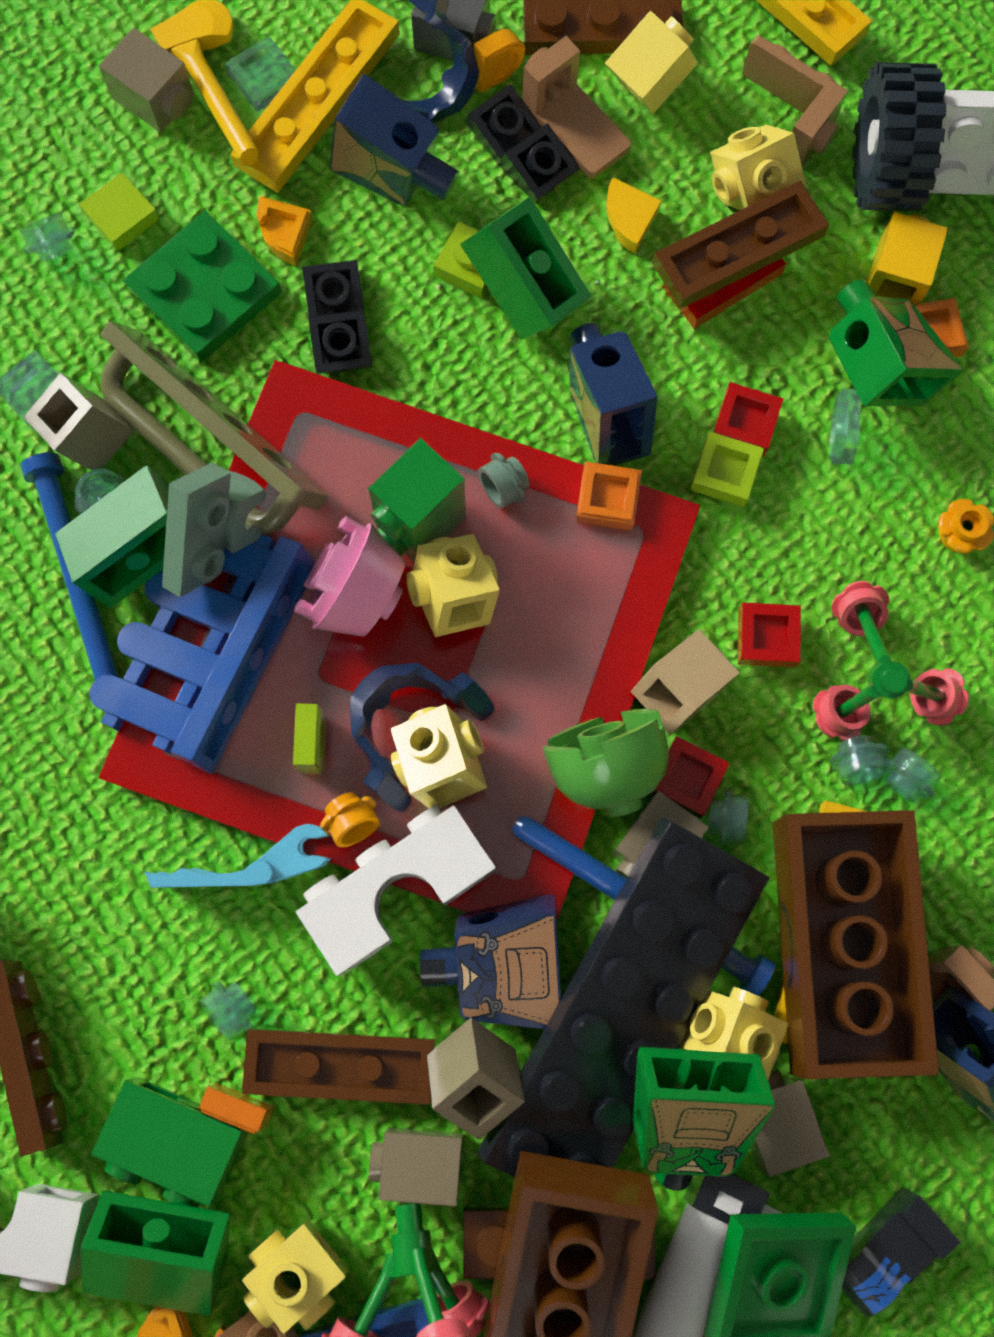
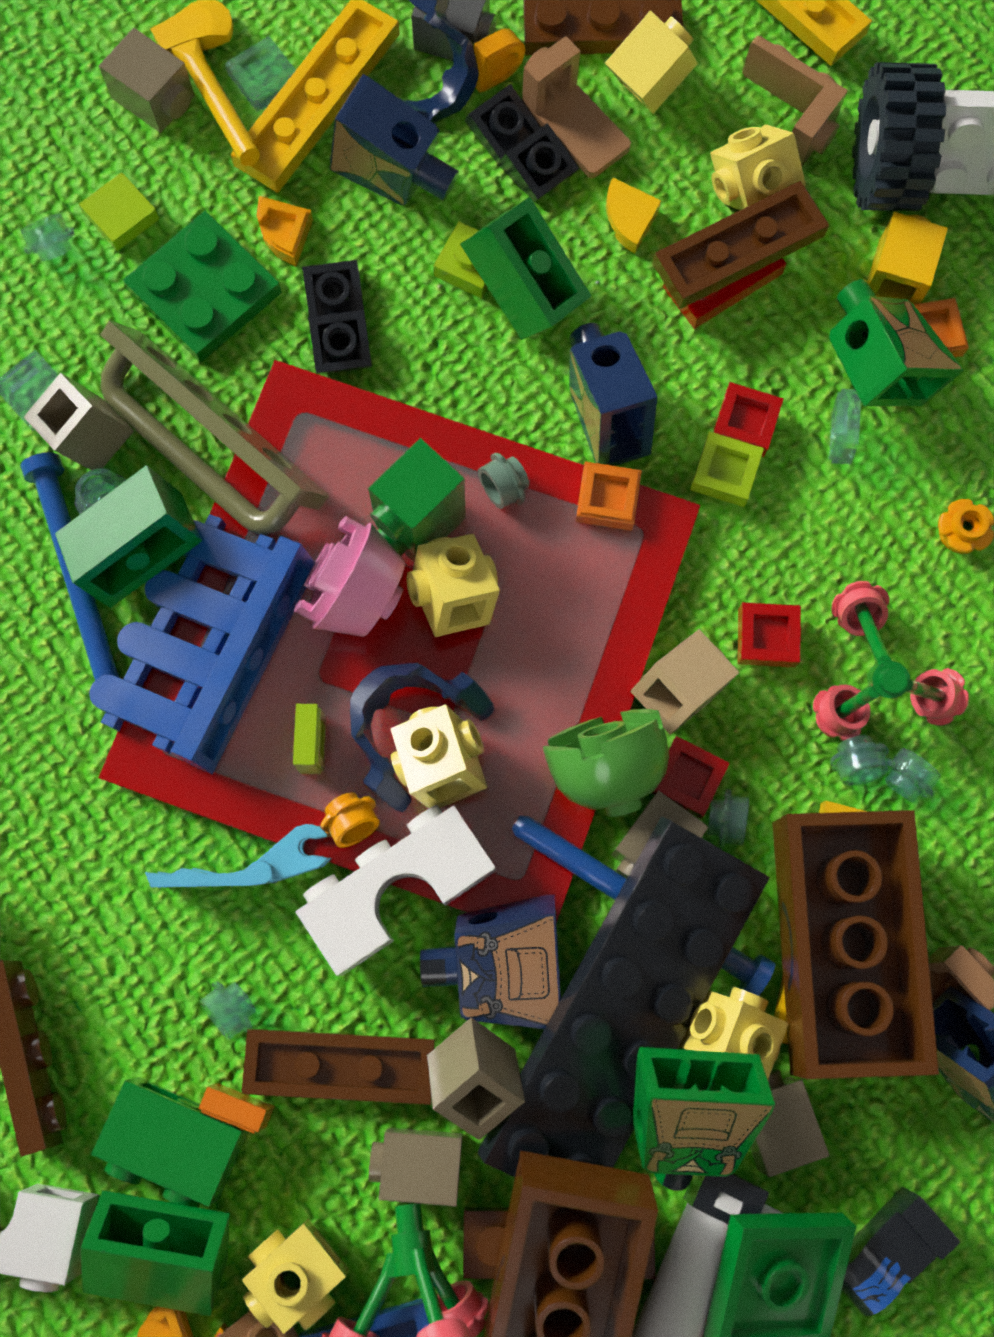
(203, 518): sand green plate -> none

